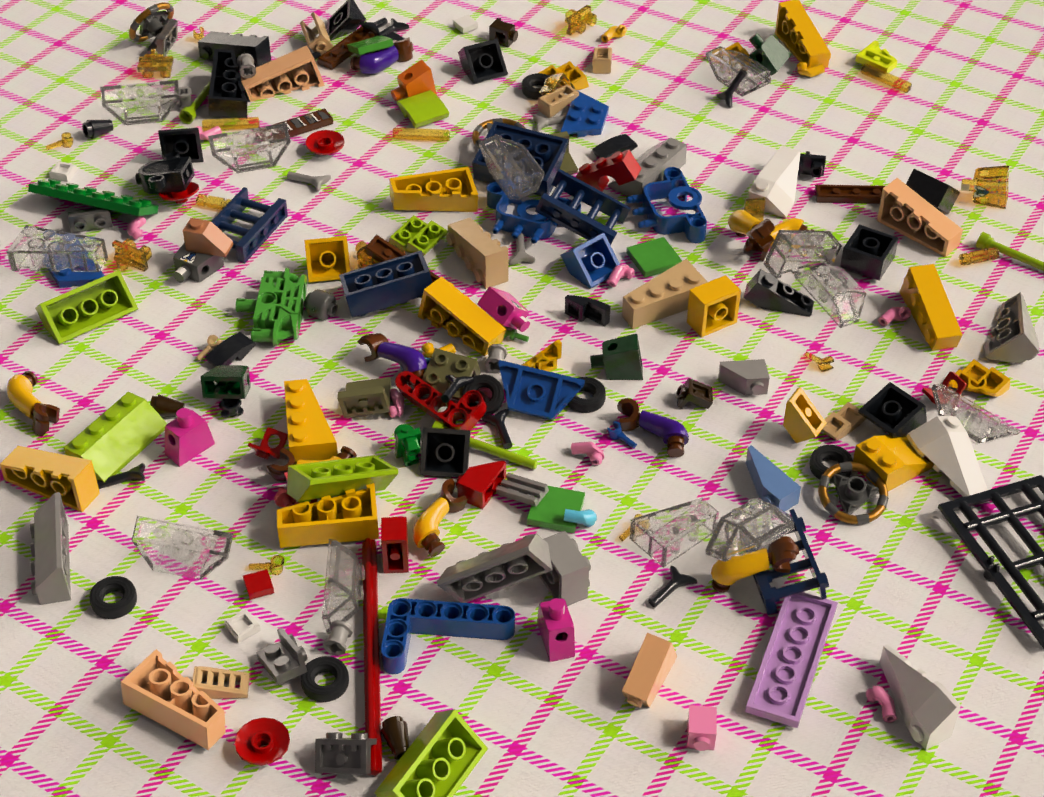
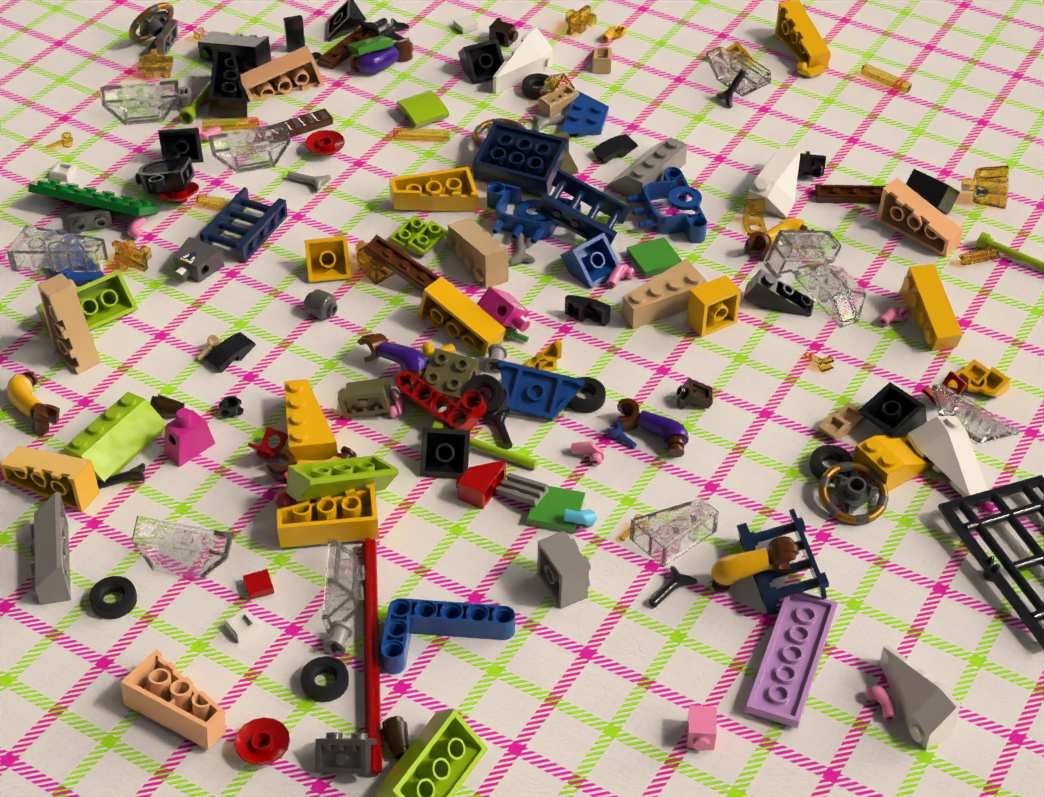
(67, 324): none -> tan wedge
(96, 128): black cone -> none
(206, 238): nougat slope -> none
(219, 691): tan slope -> none
(230, 380): dark green torso -> none
(246, 64): light grey bush -> none
(275, 565): clear yellow hand -> none
(277, 307): bright green piece -> none
(283, 659): flat silver bracket -> none
(294, 33): none -> black tile
(318, 44): tan window -> none
(386, 283): dark blue slope -> none
(395, 545): red brick -> none
(407, 444): green hips -> none
(414, 81): orange torso -> none
(426, 527): piece -> none
(455, 384): black piece -> none
(497, 569): light grey slope -> none
(511, 166): clear wedge -> none
(529, 58): none -> white wedge
(554, 620): dark pink torso -> none
(573, 73): yellow slope -> none
(619, 166): red arch -> none
(620, 358): dark green torso -> none
(649, 671): light nougat slope -> none
(745, 376): light grey slope -> none
(747, 225): piece -> none
(748, 529): clear wedge -> none
(769, 52): torso -> none
(770, 482): medium blue slope -> none
(802, 417): yellow slope -> none
(869, 252): black brick -> none
(876, 57): neon yellow wing -> none
(1014, 335): light grey wedge -> none

